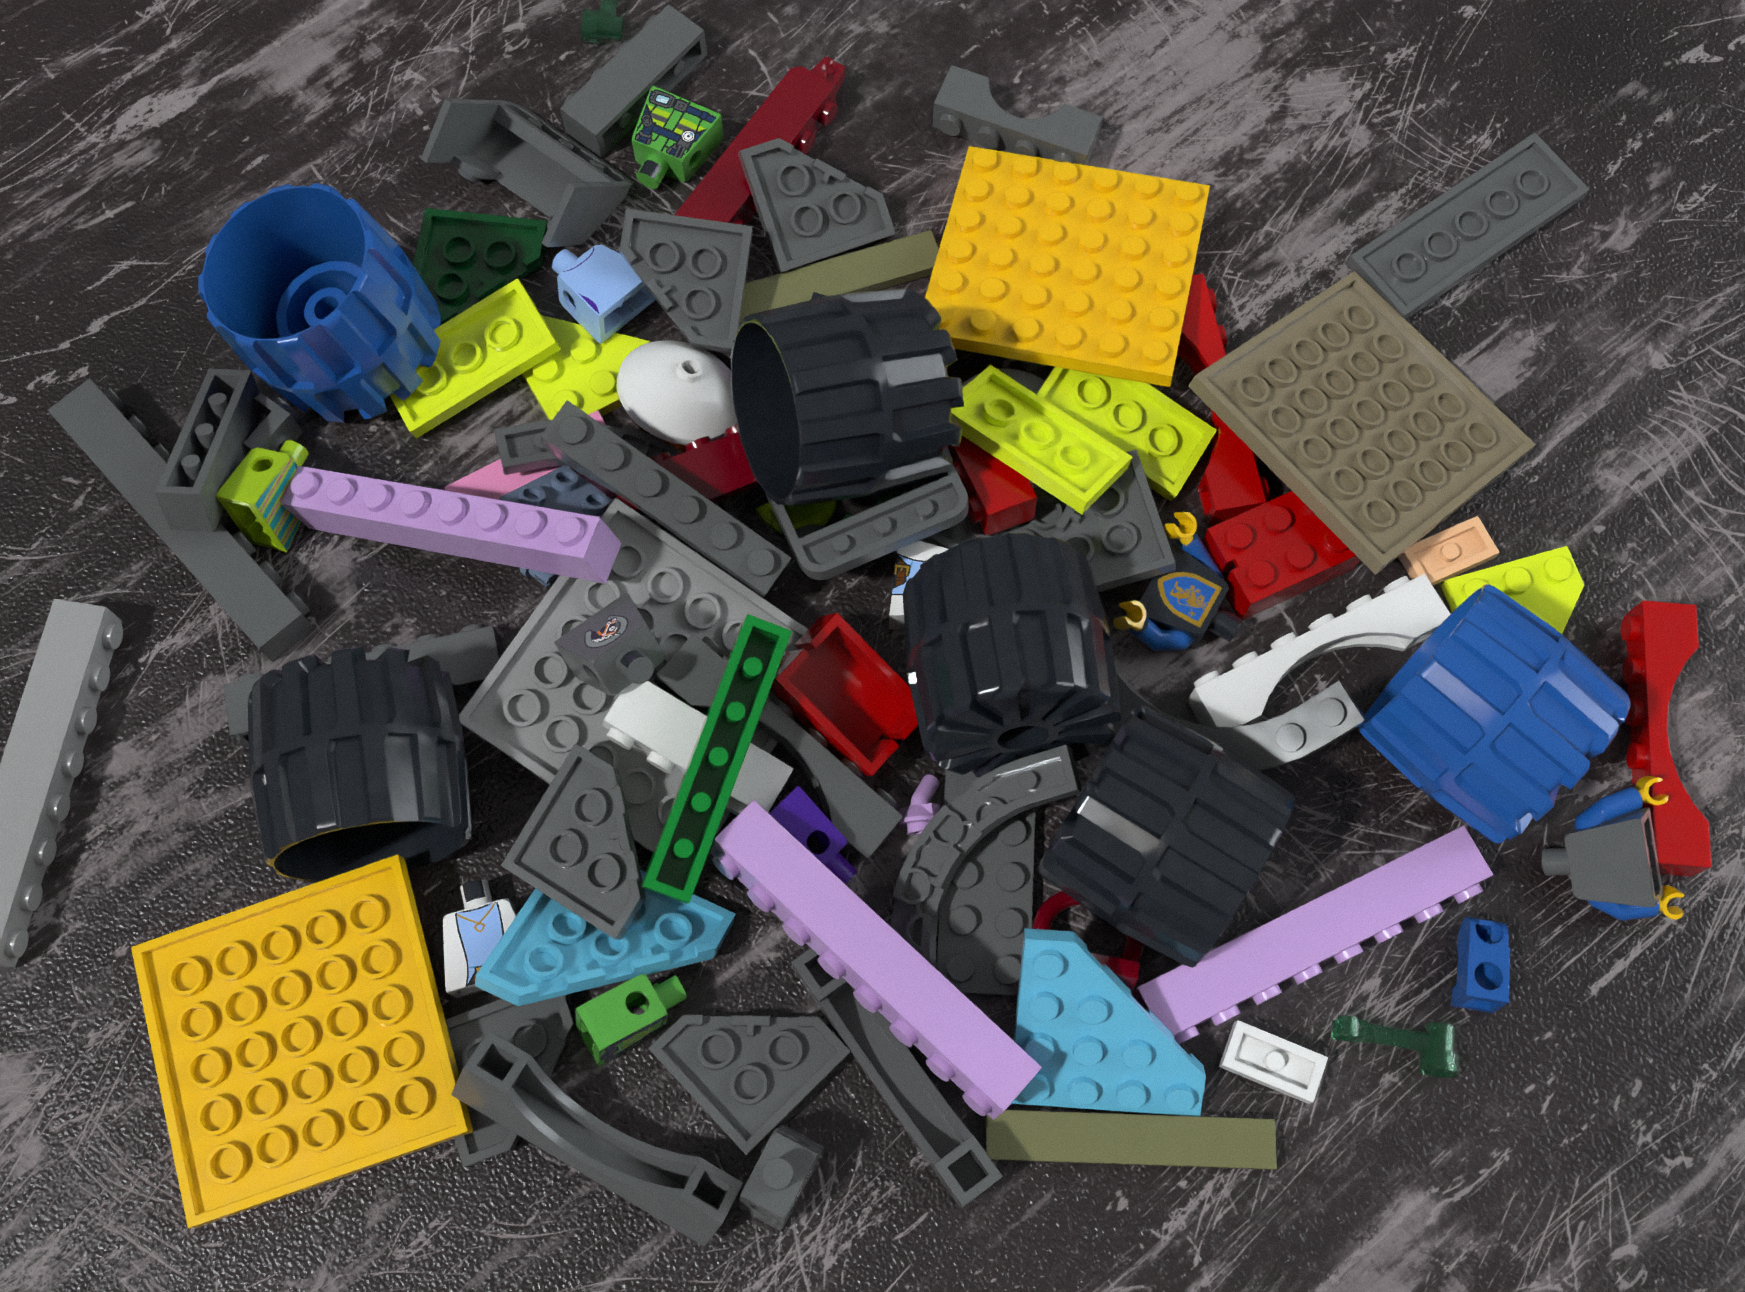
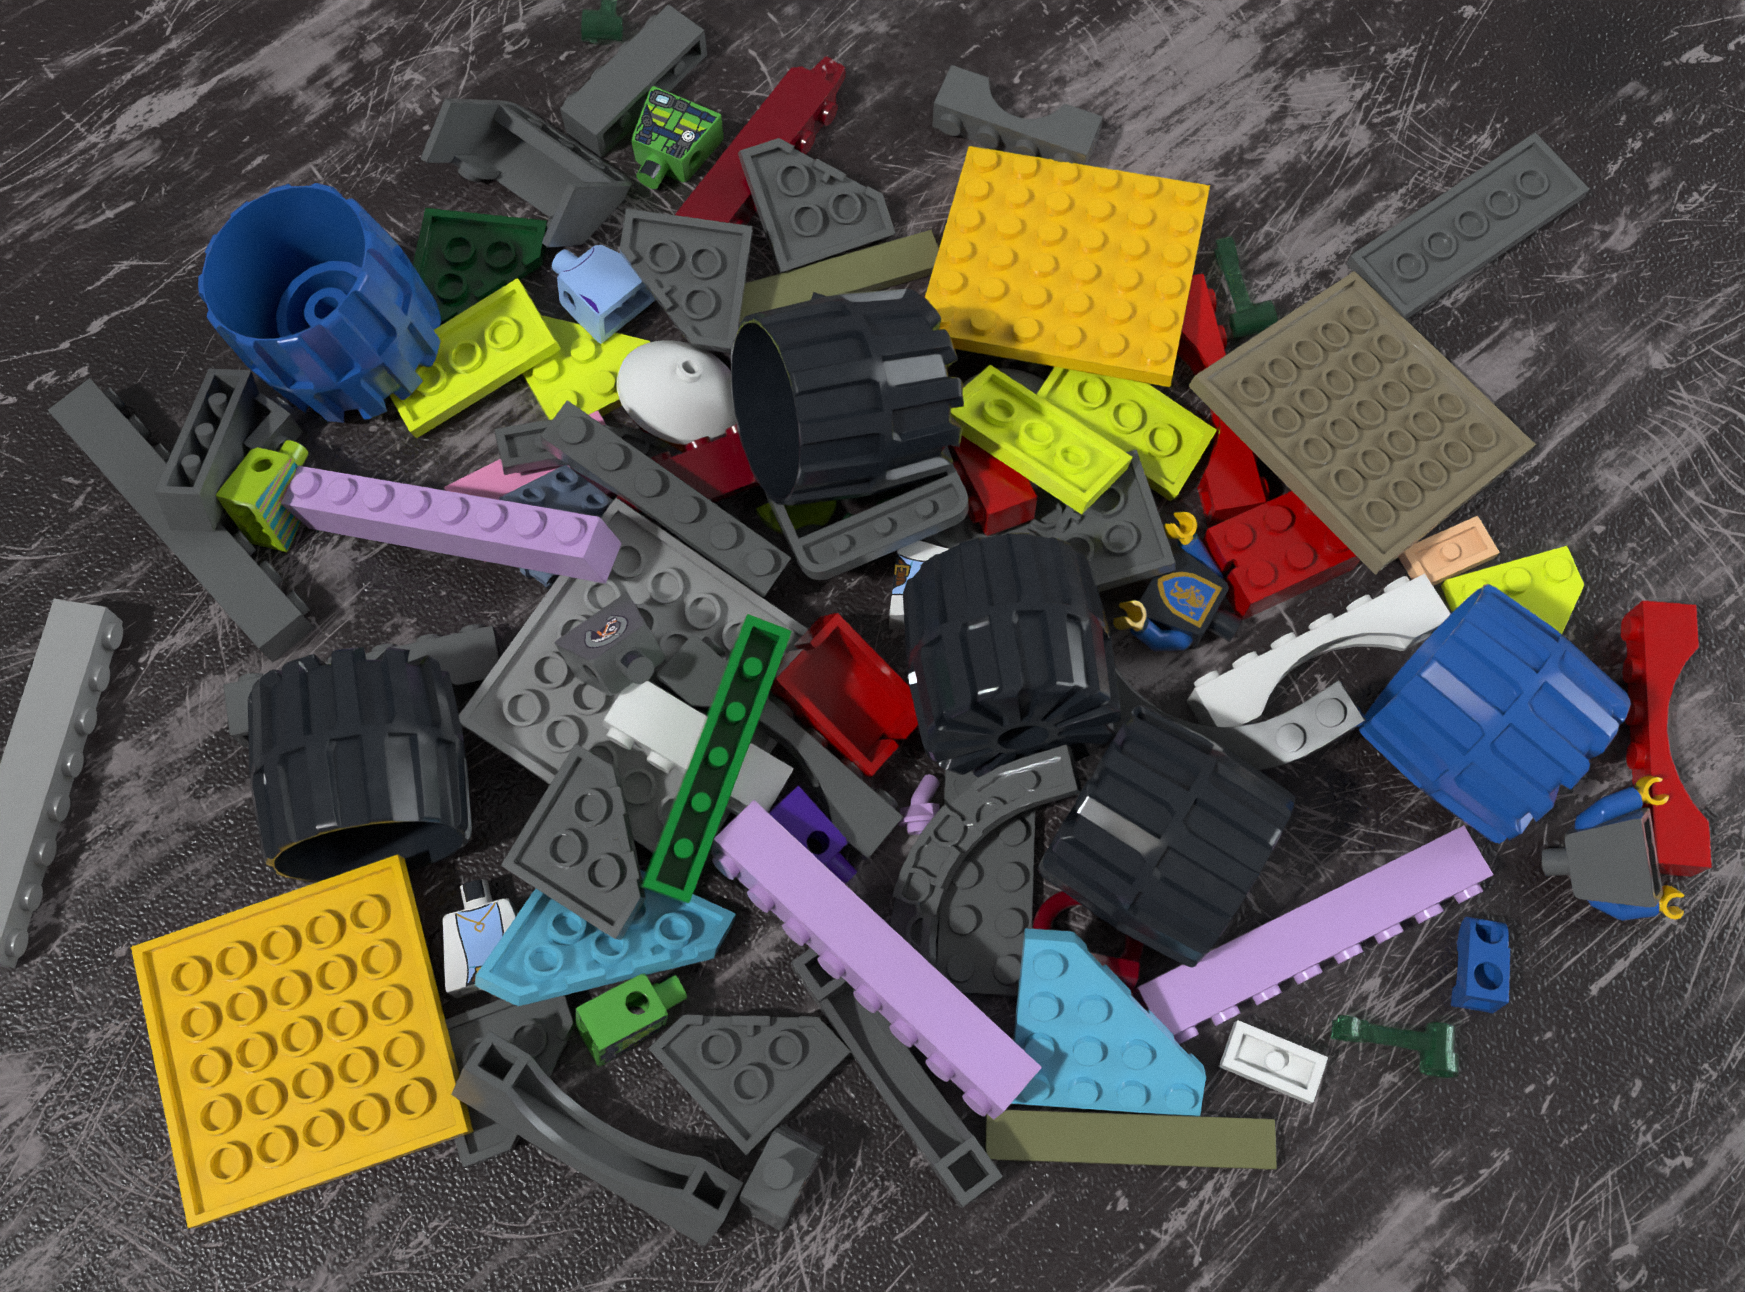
(1249, 317): none -> clear green brick

